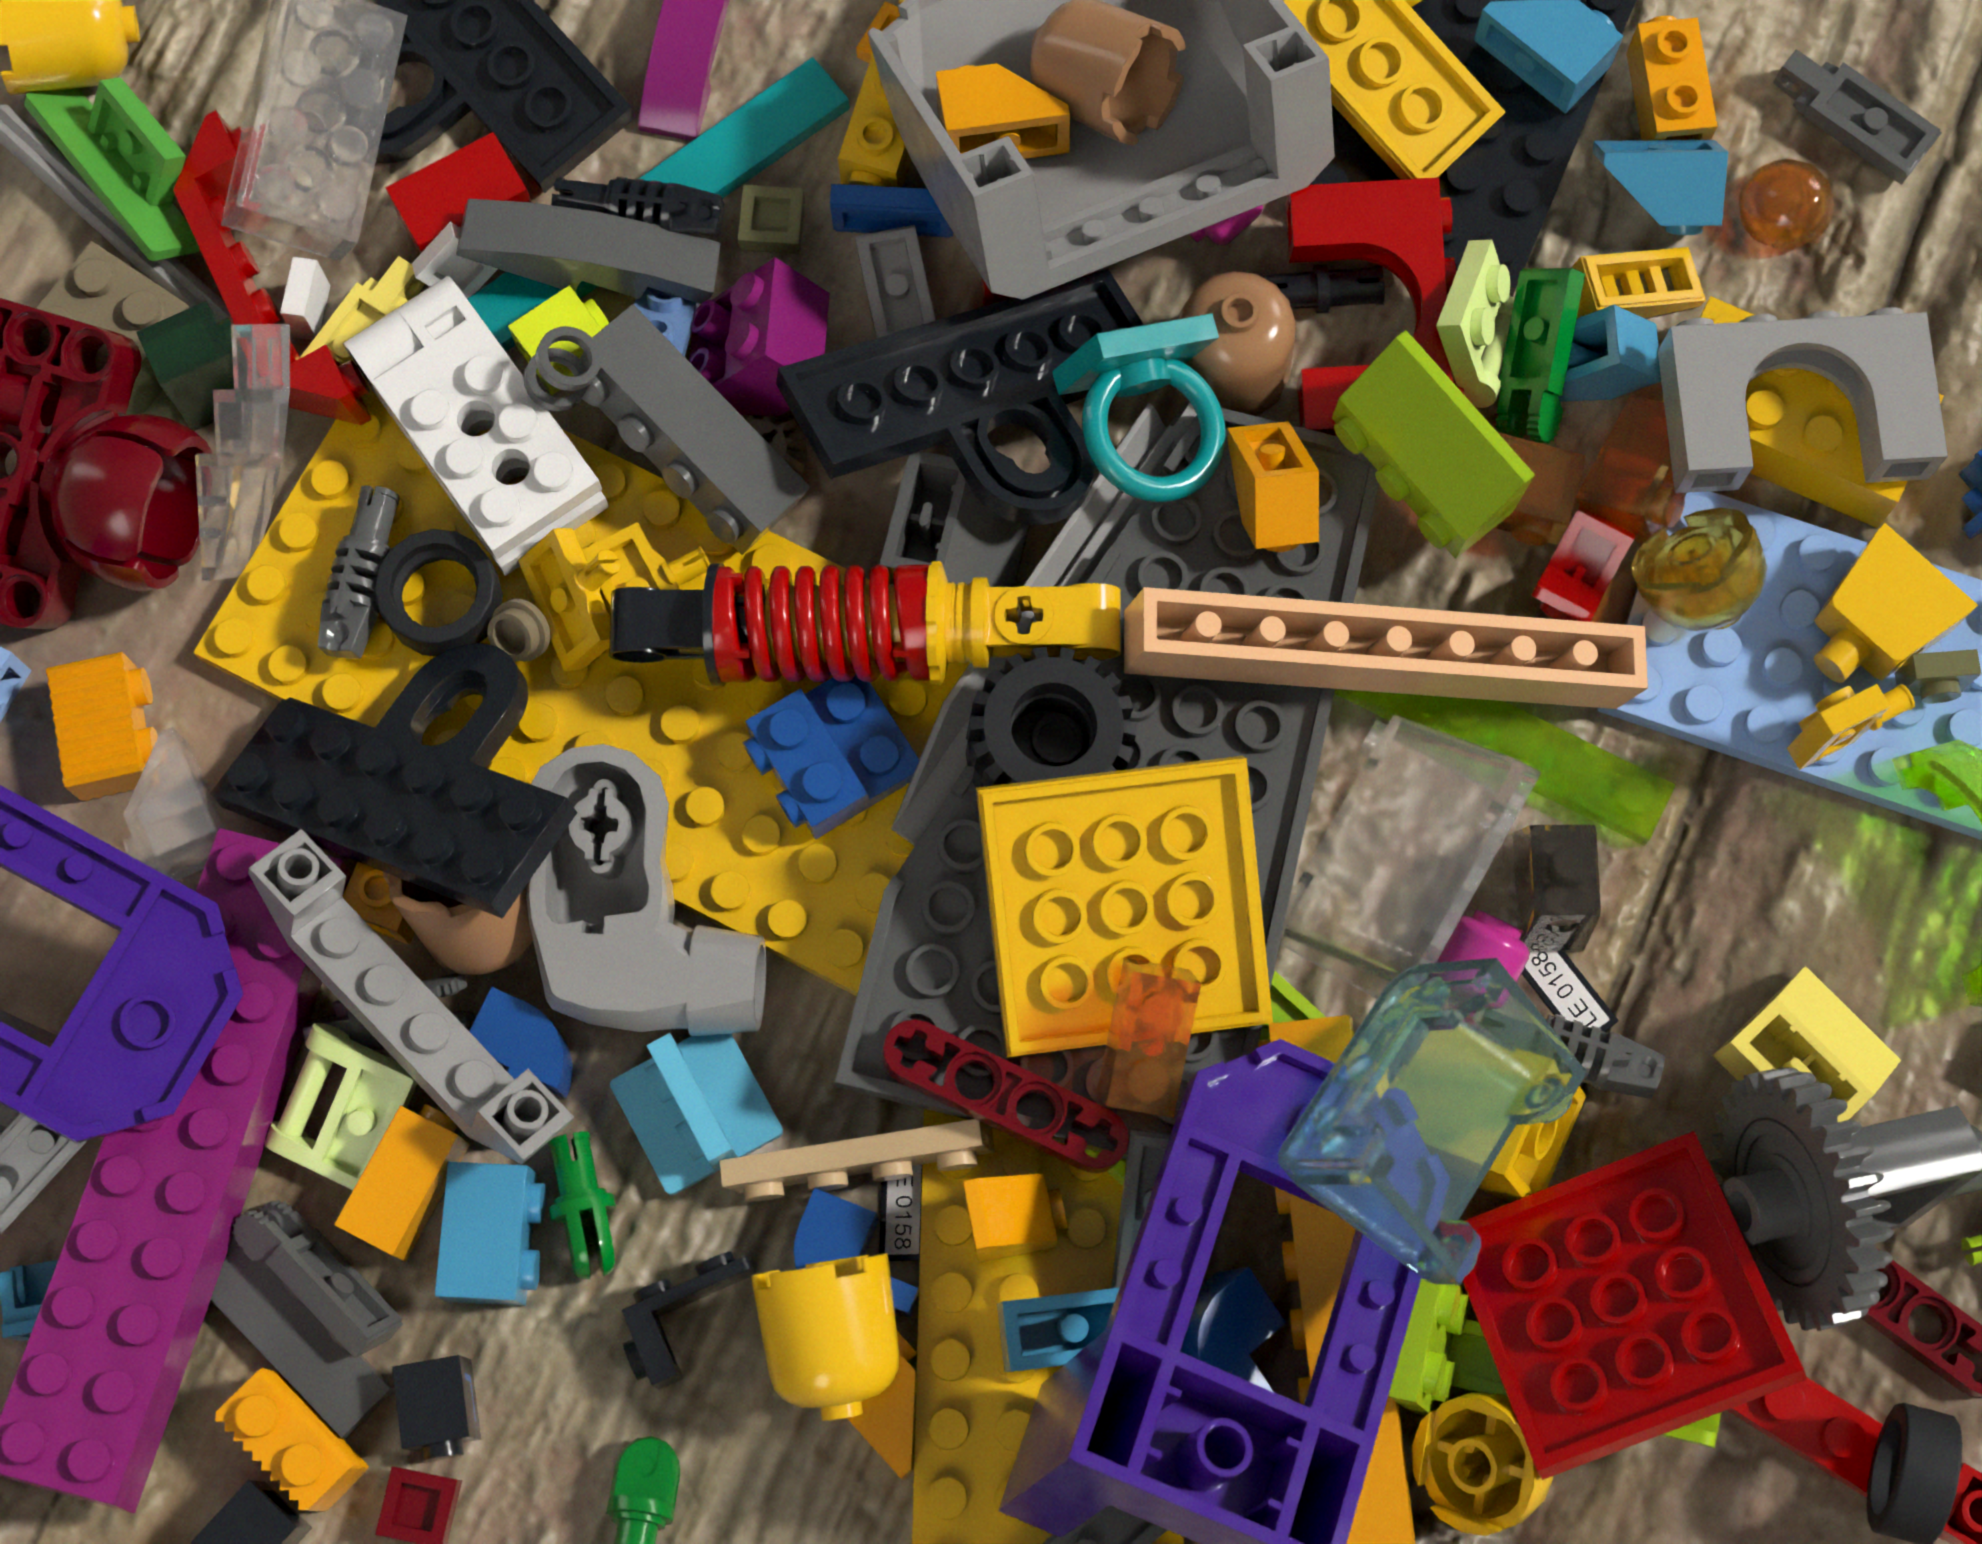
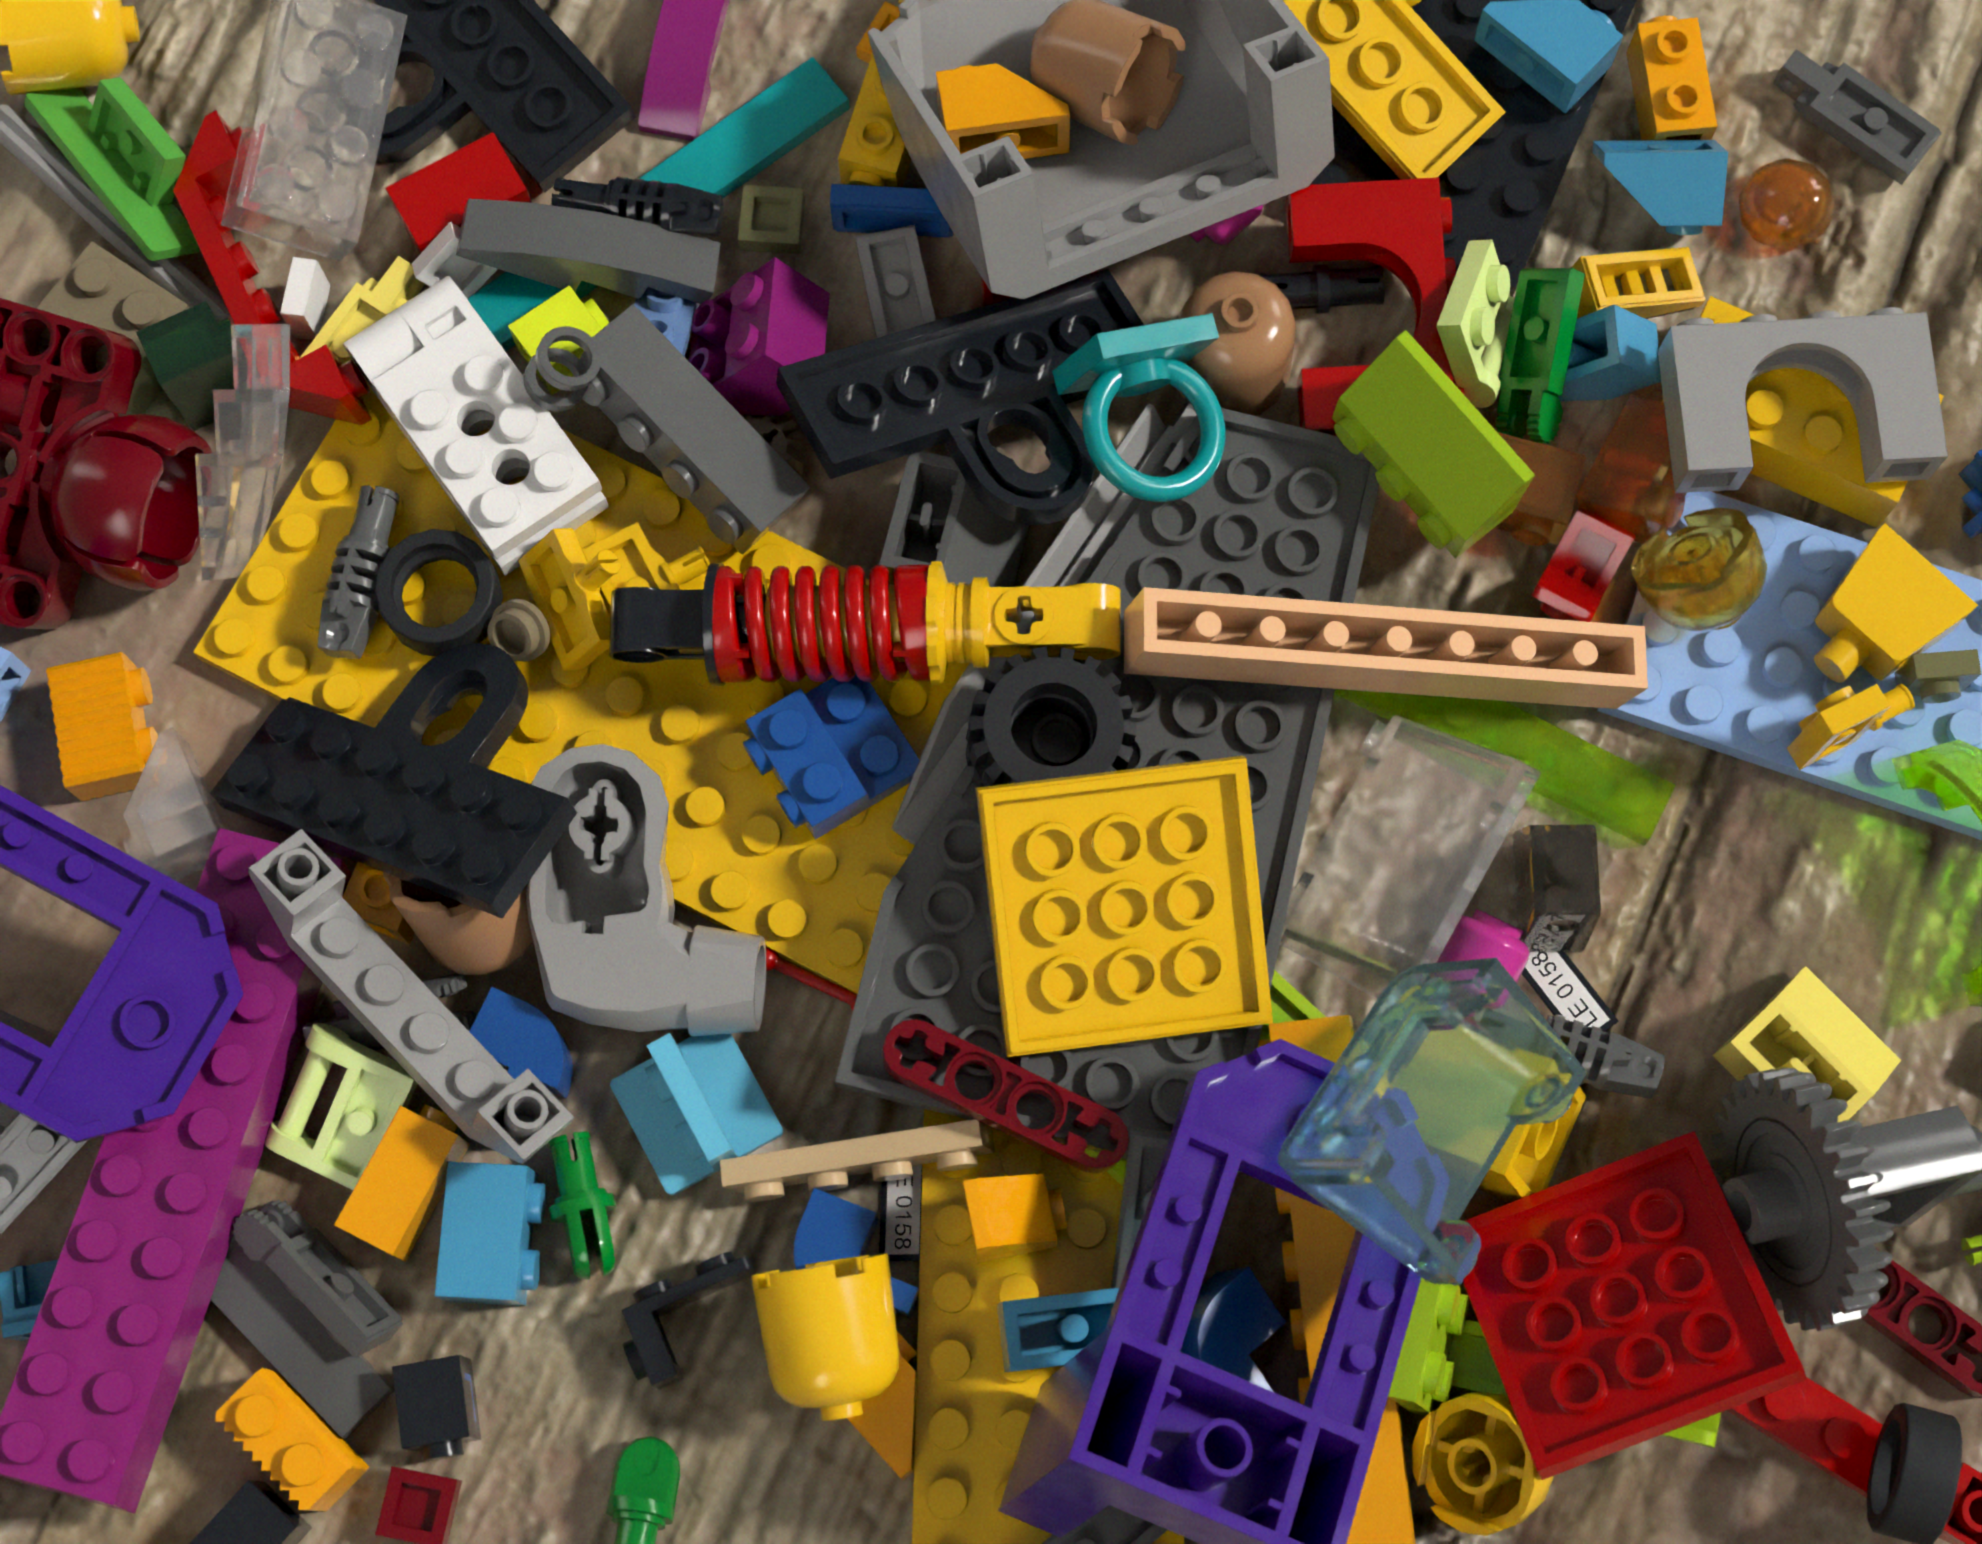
(808, 978): none -> red hinge
(1148, 1037): clear orange brick -> none
(1275, 485): light orange slope -> none

